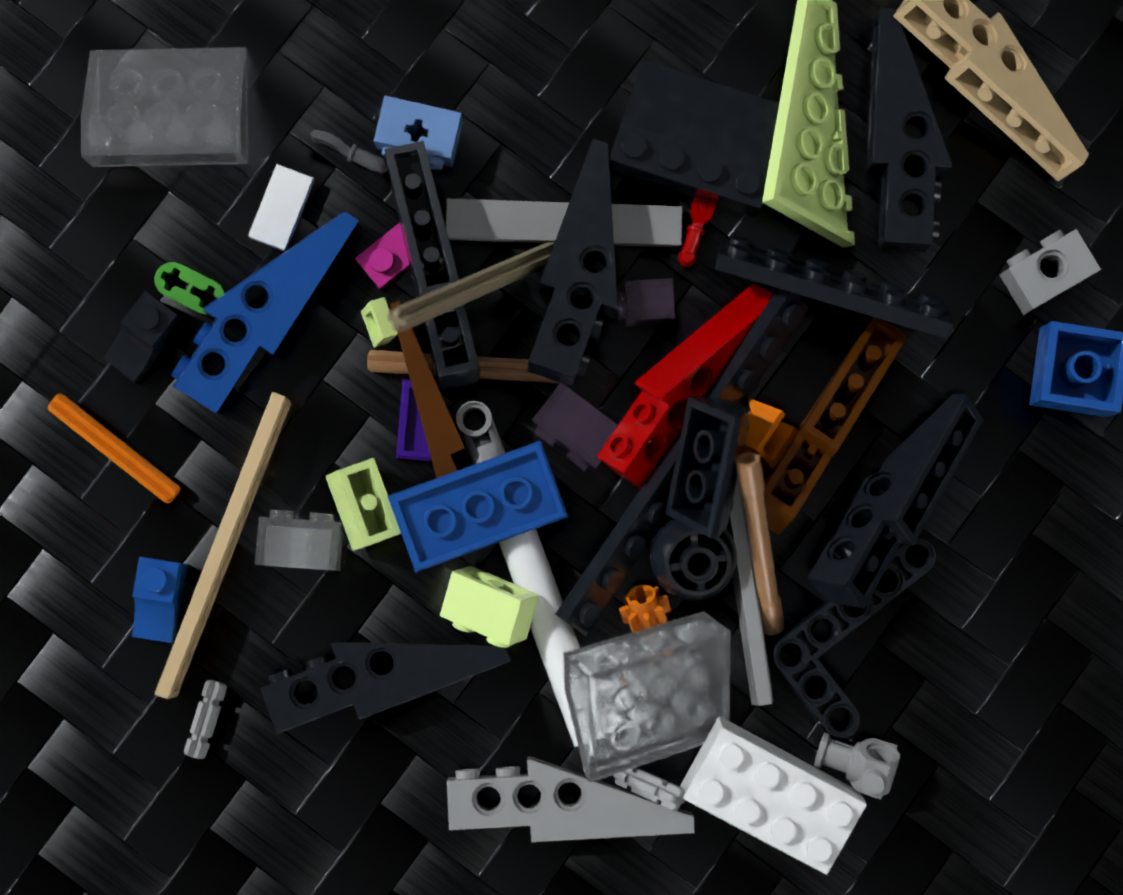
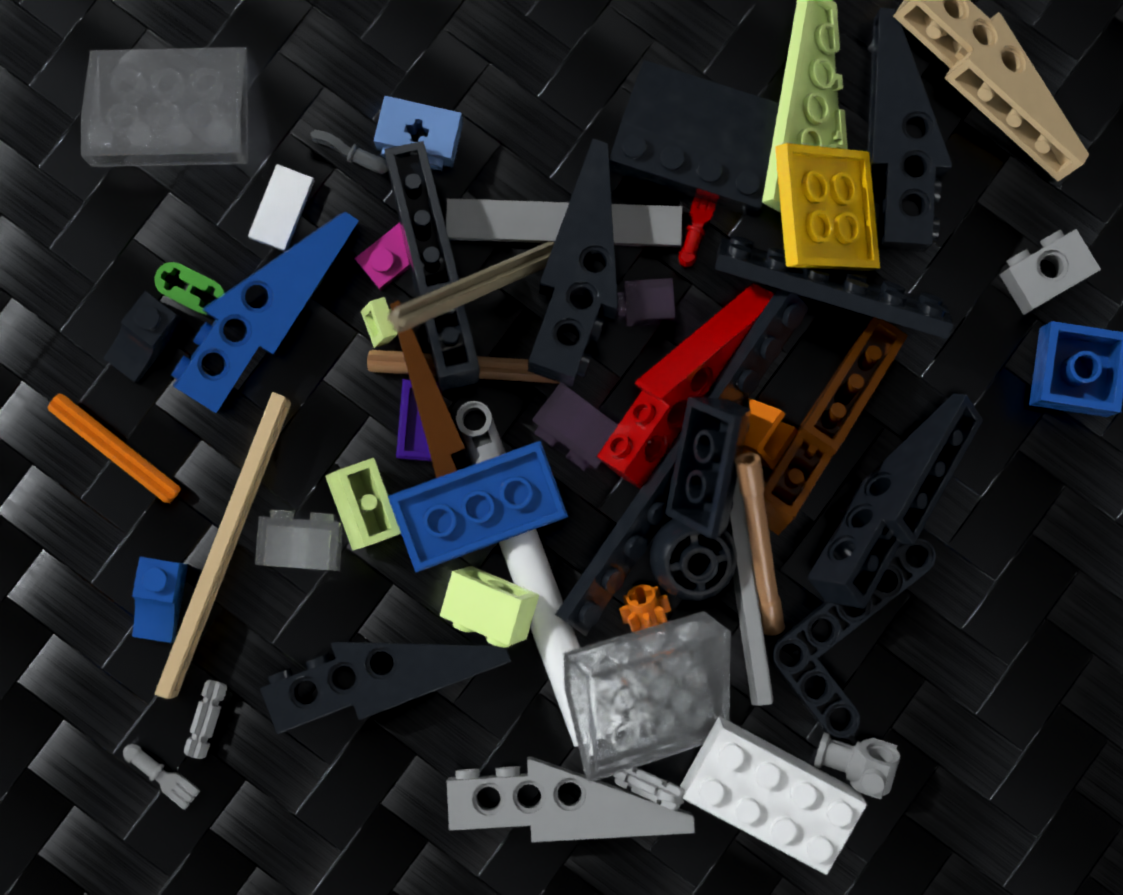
(172, 783): none -> light grey piece
(827, 208): none -> yellow plate

